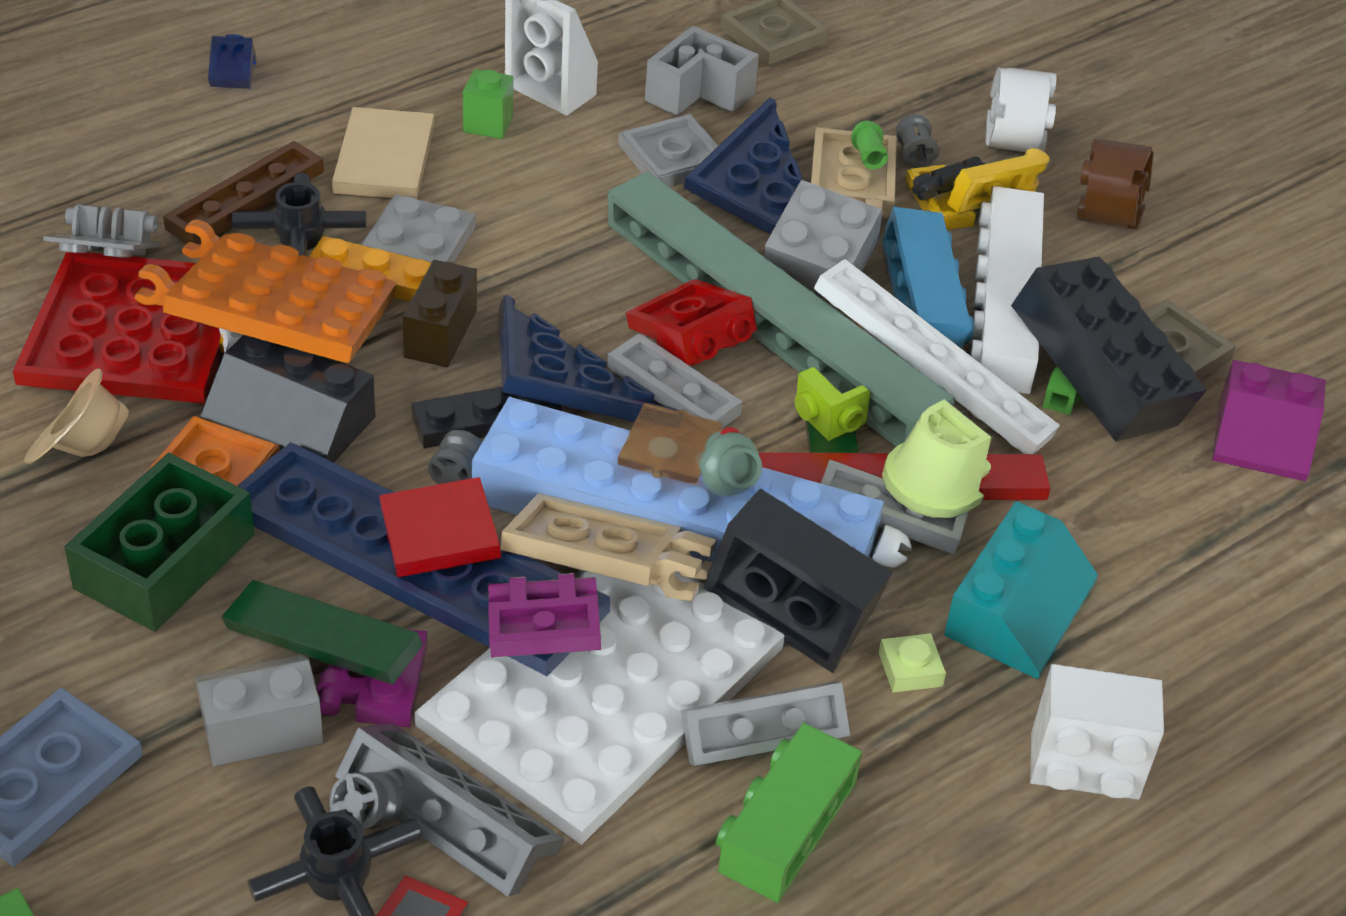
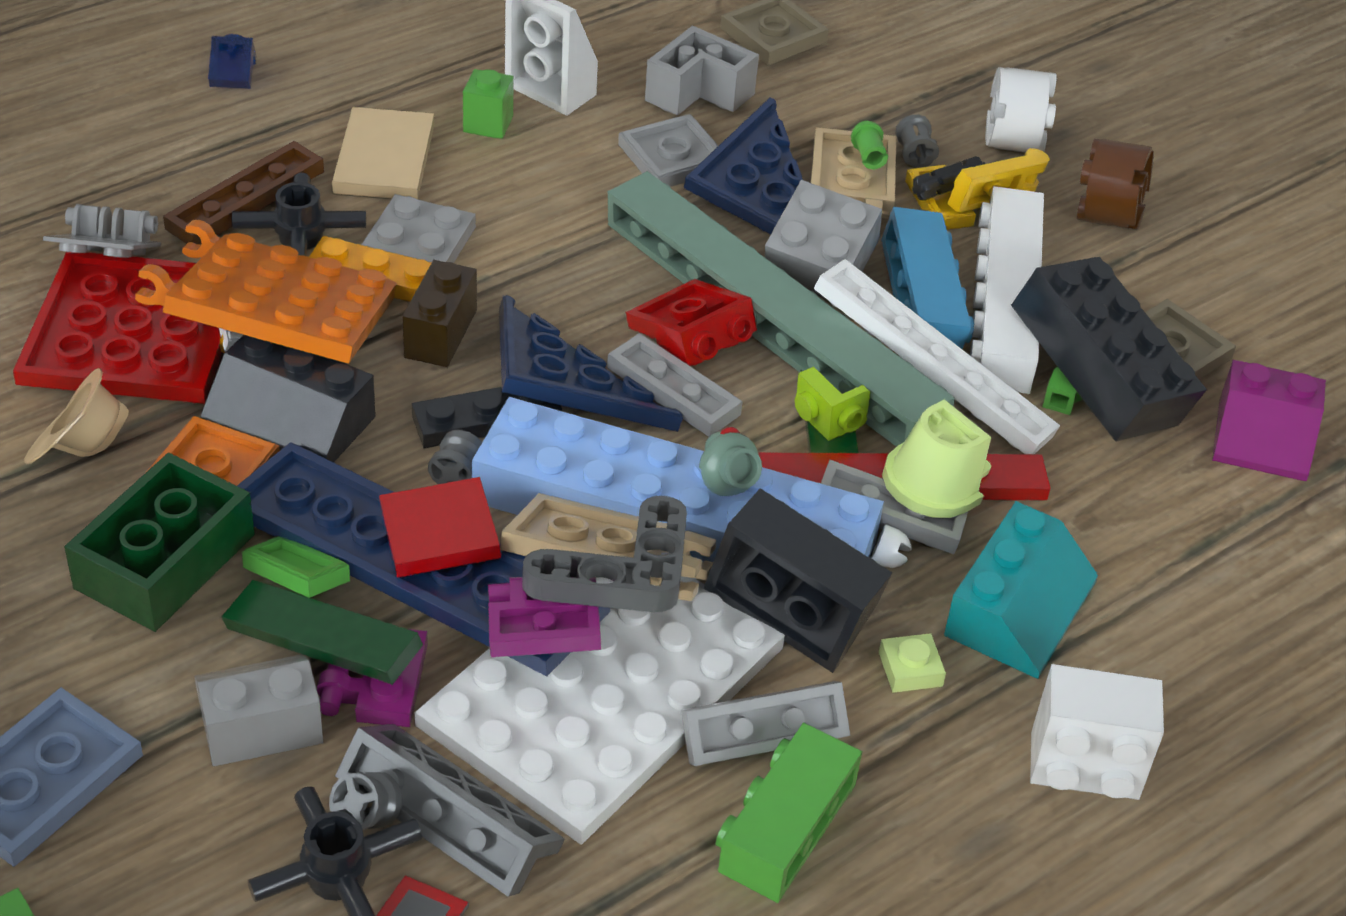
(296, 566): none -> bright green tile
(549, 571): none -> dark grey beam
(667, 443): clear orange piece -> none

